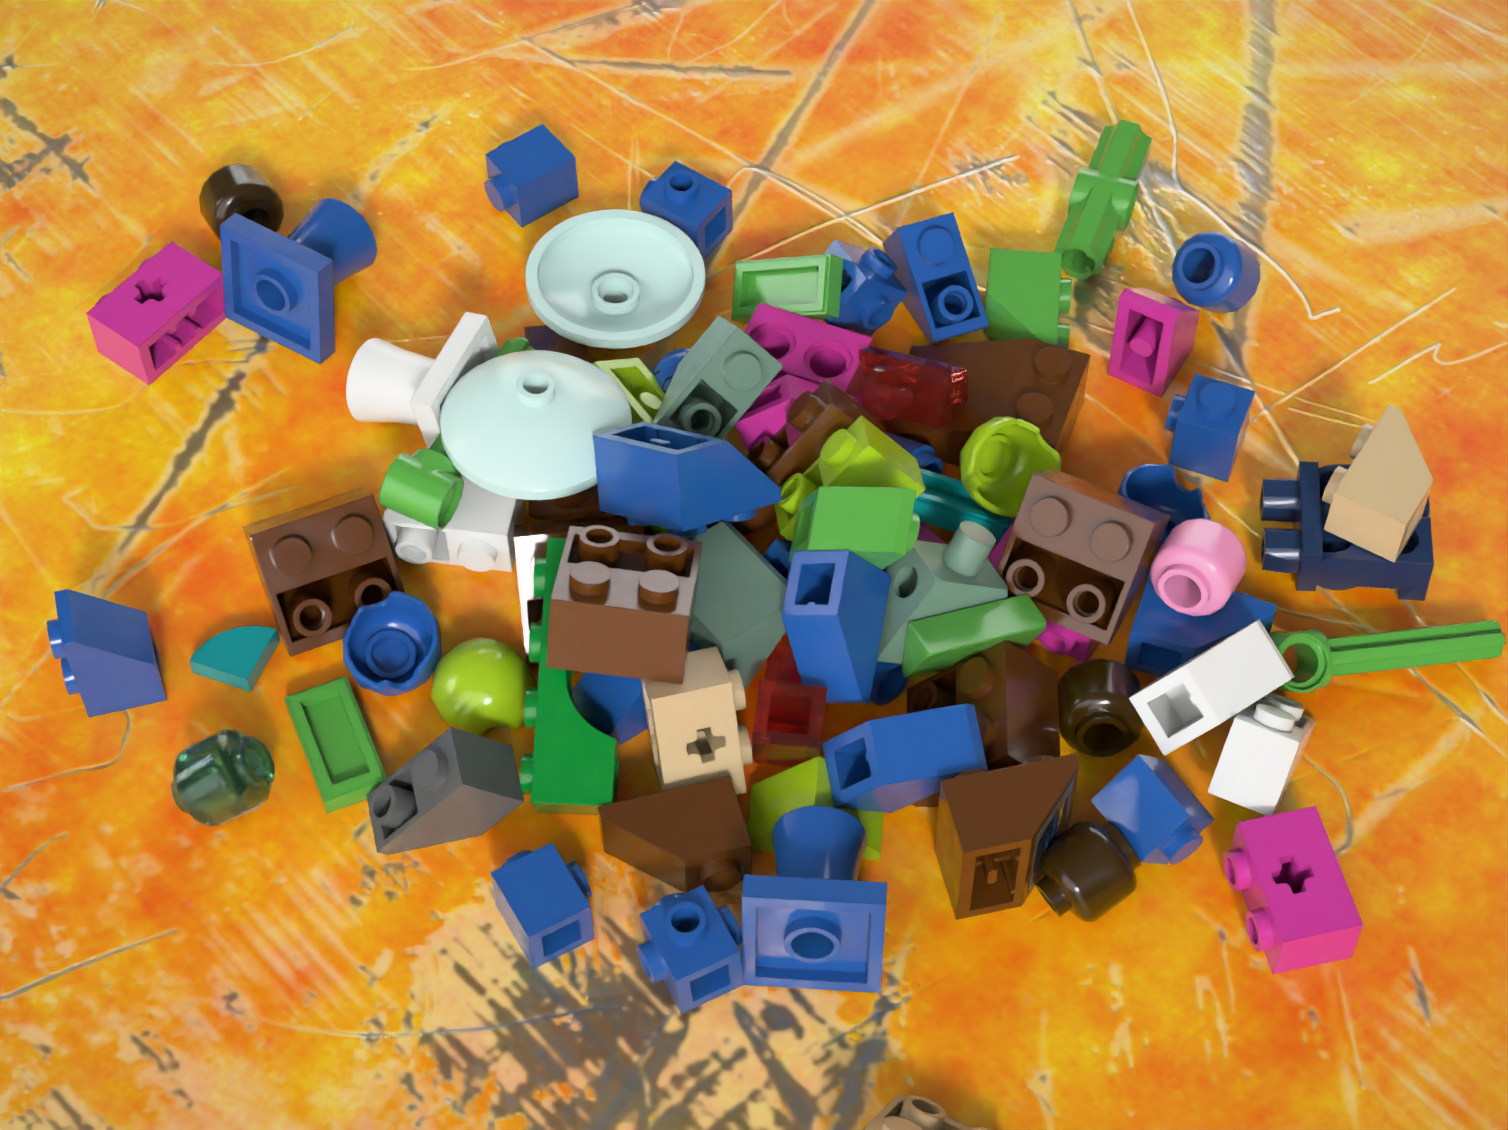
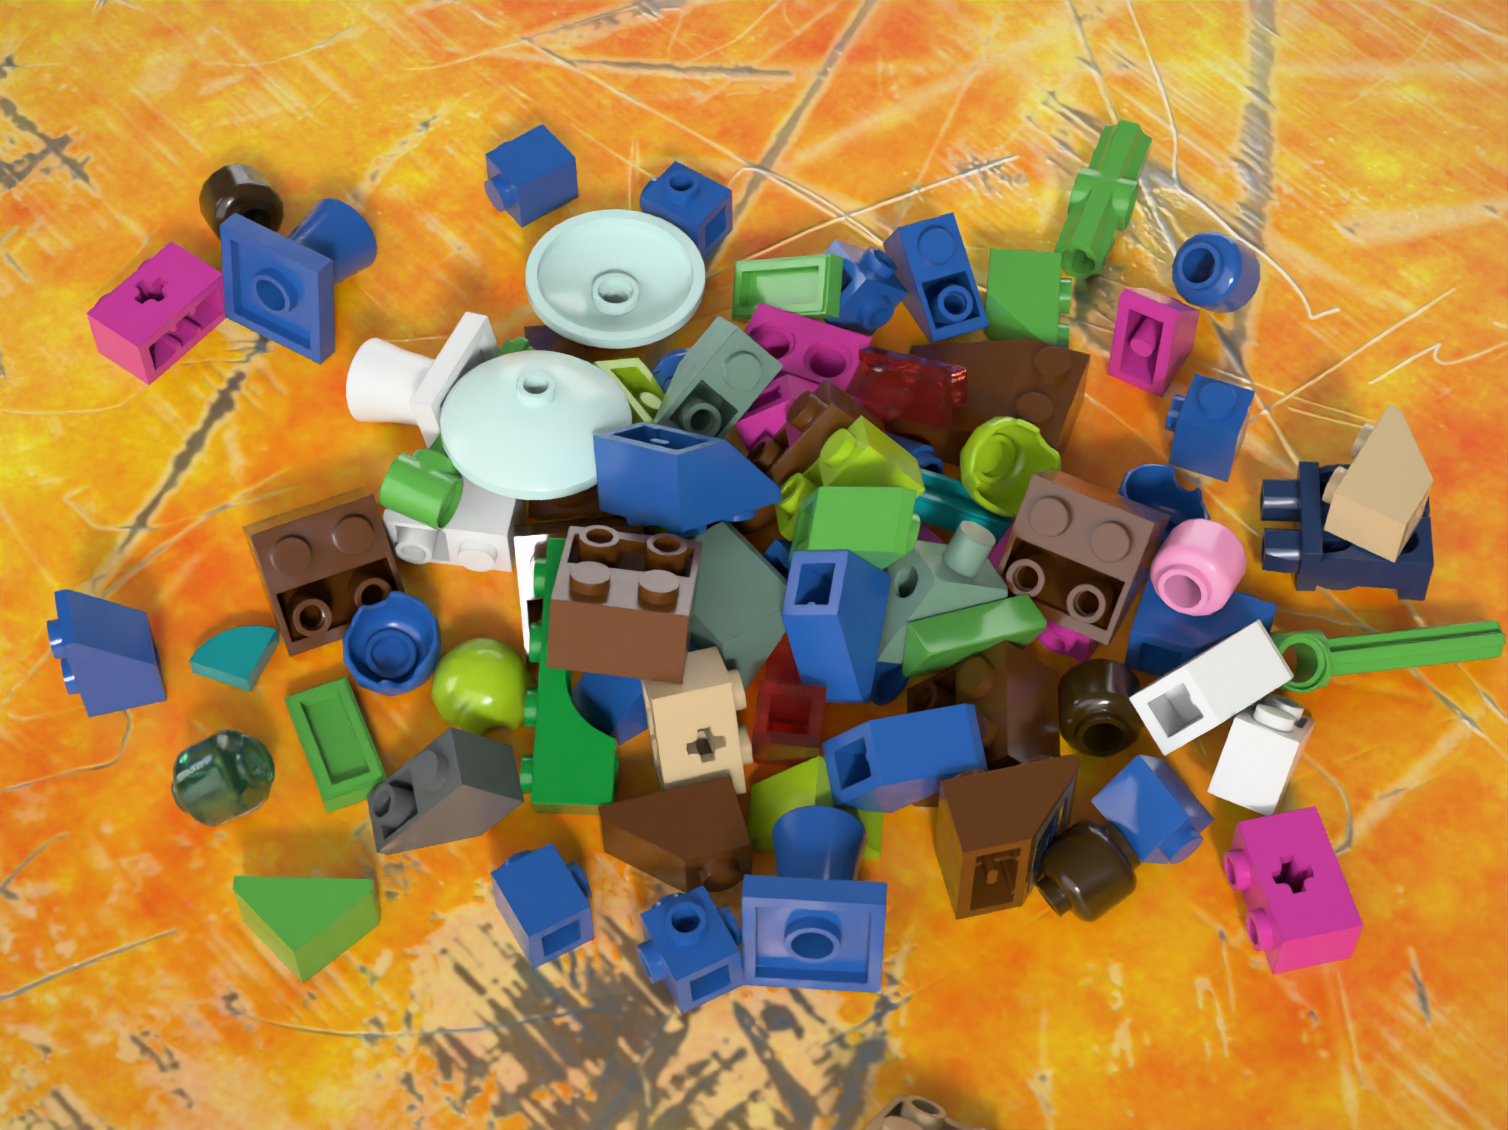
(307, 918): none -> bright green slope

